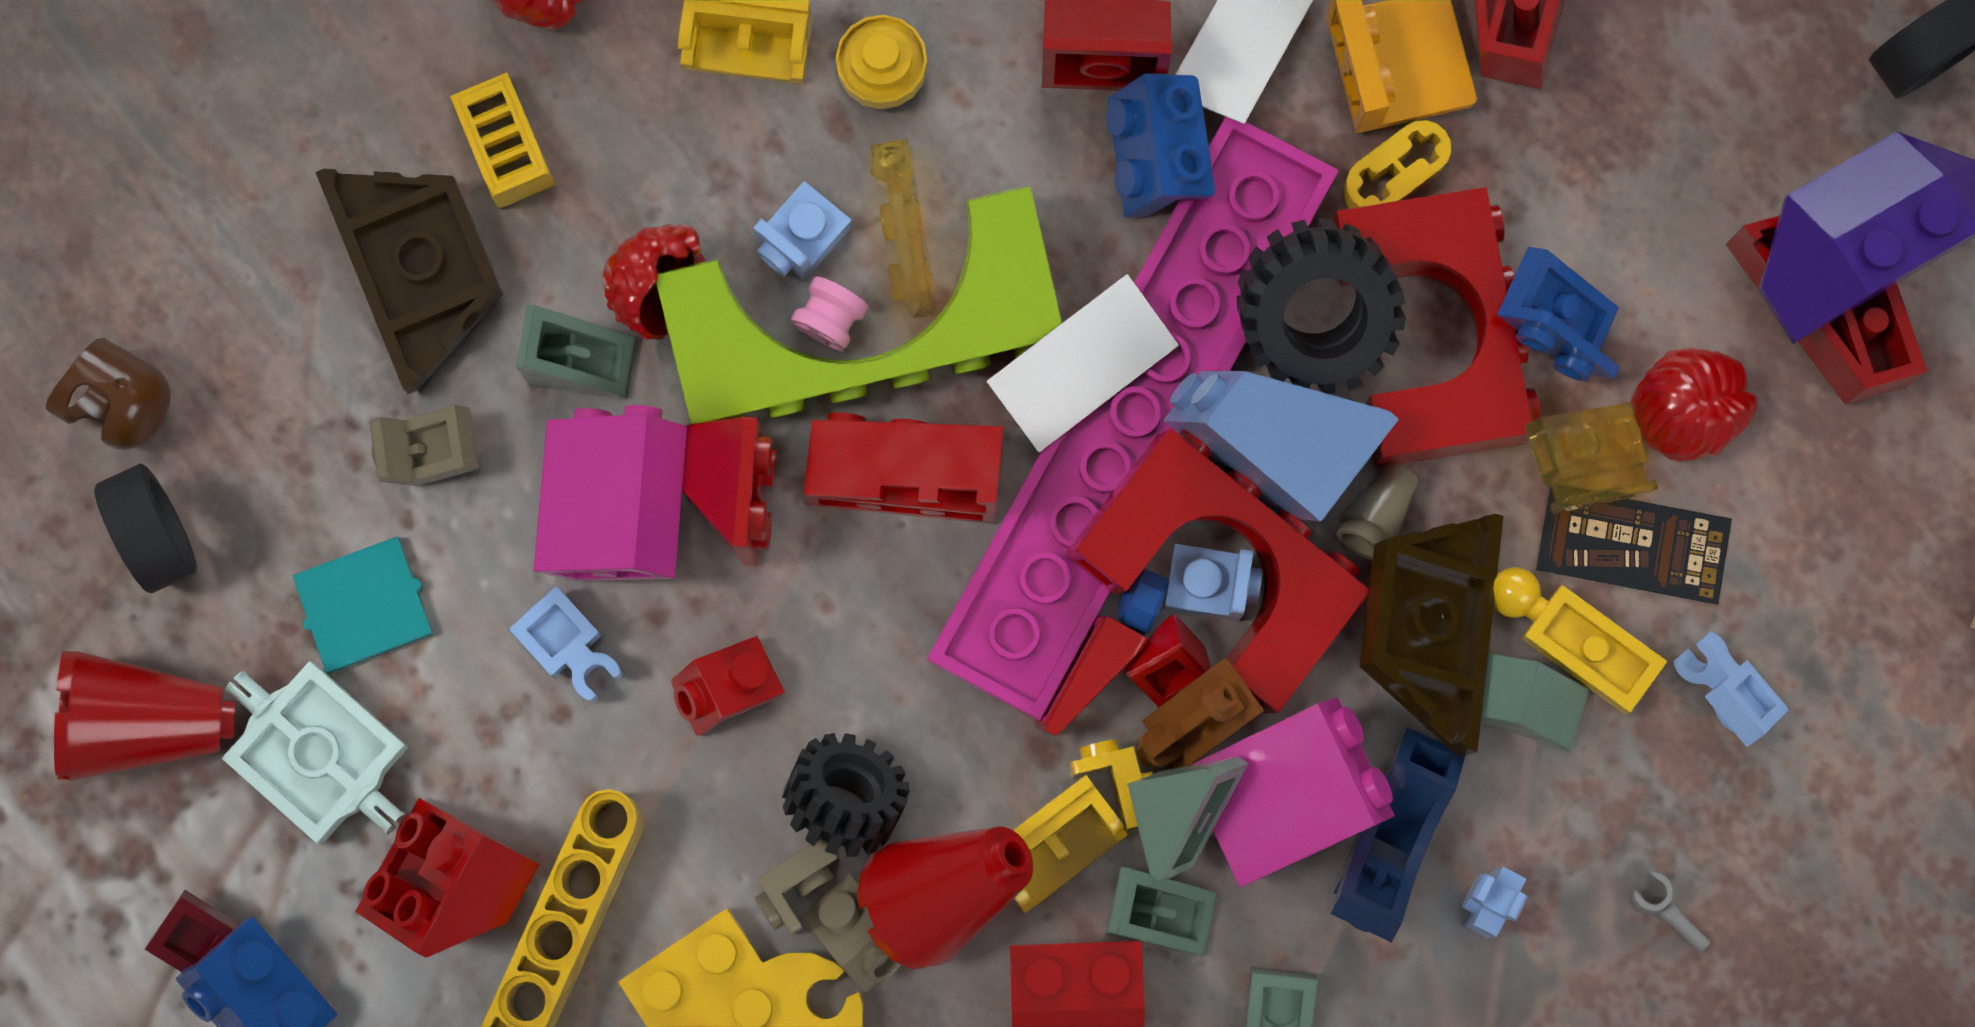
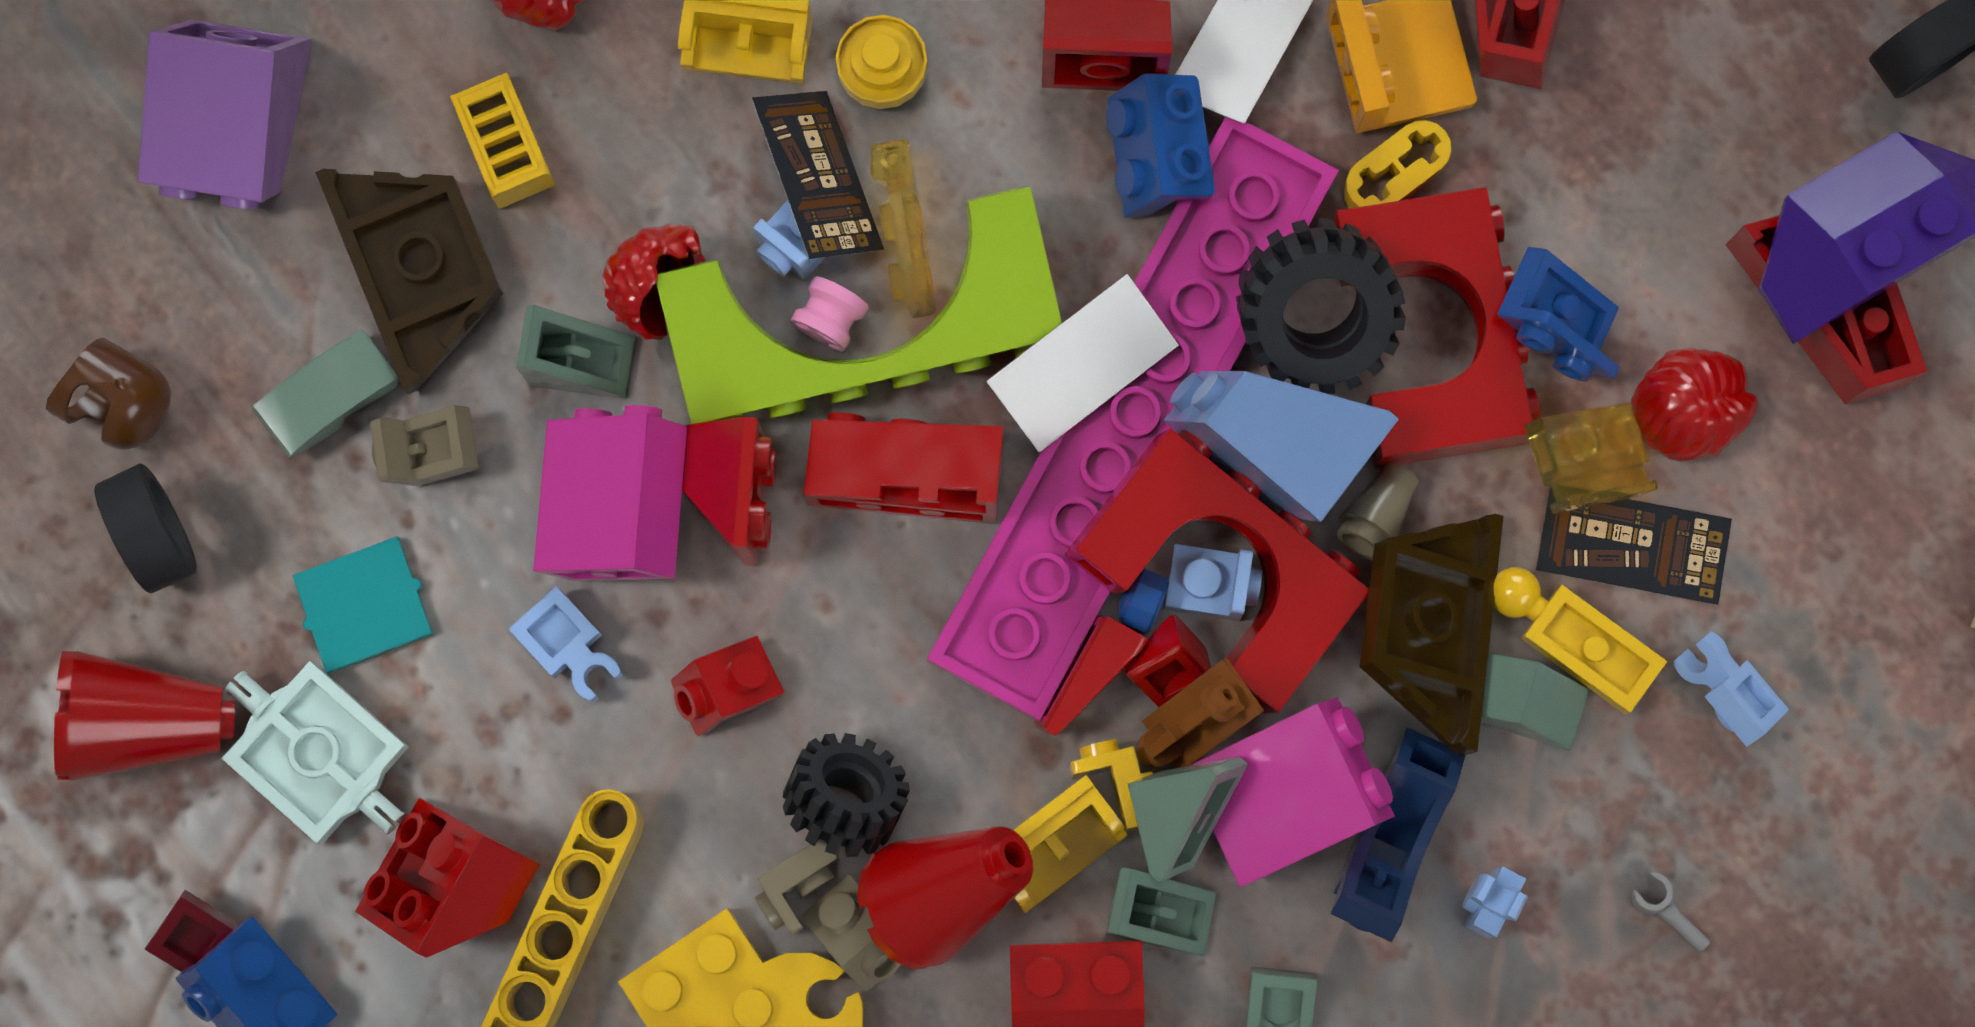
(220, 110): none -> medium lavender slope
(324, 393): none -> sand green slope
(817, 174): none -> black sticker

